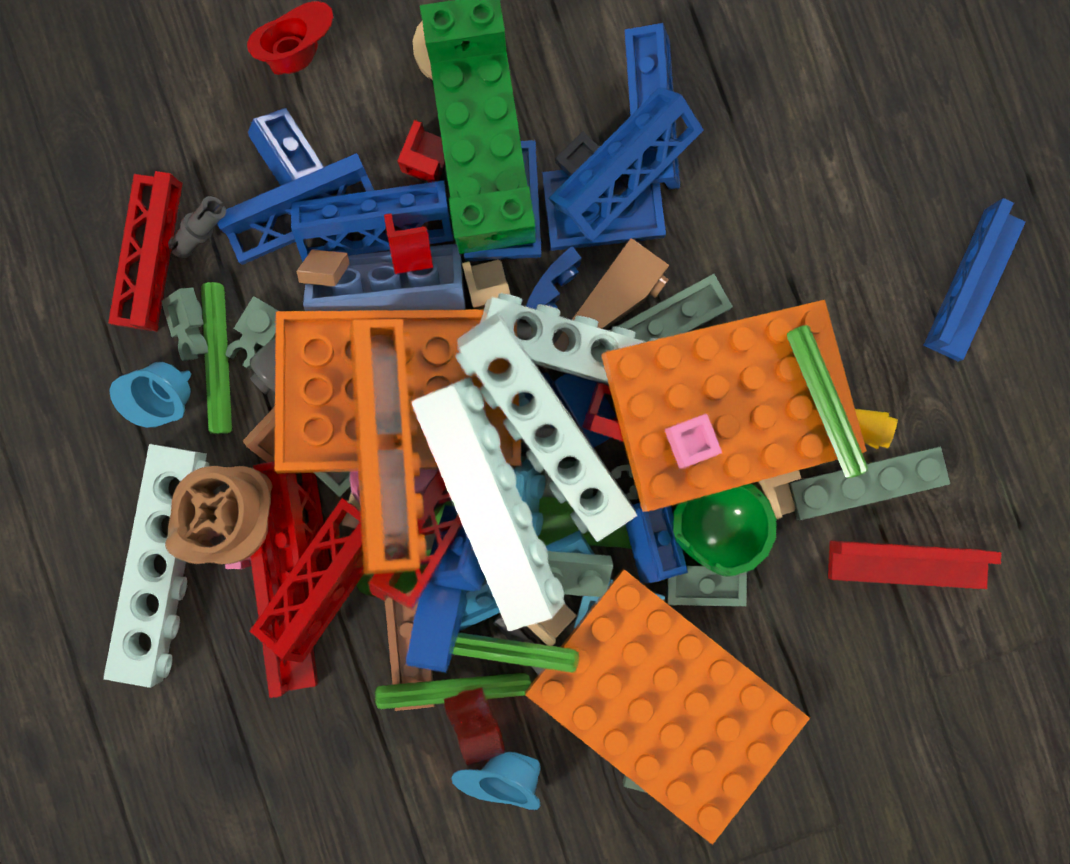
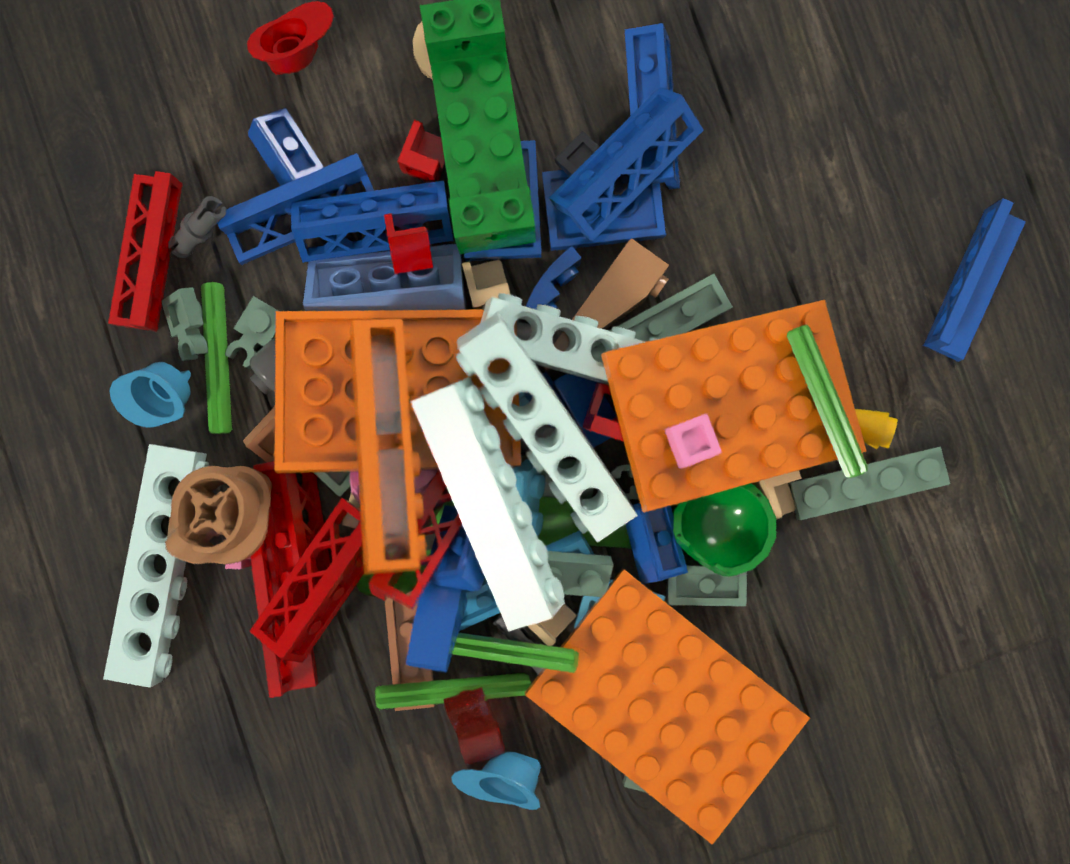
(323, 268): medium nougat tile -> none
(910, 564): red fence -> none

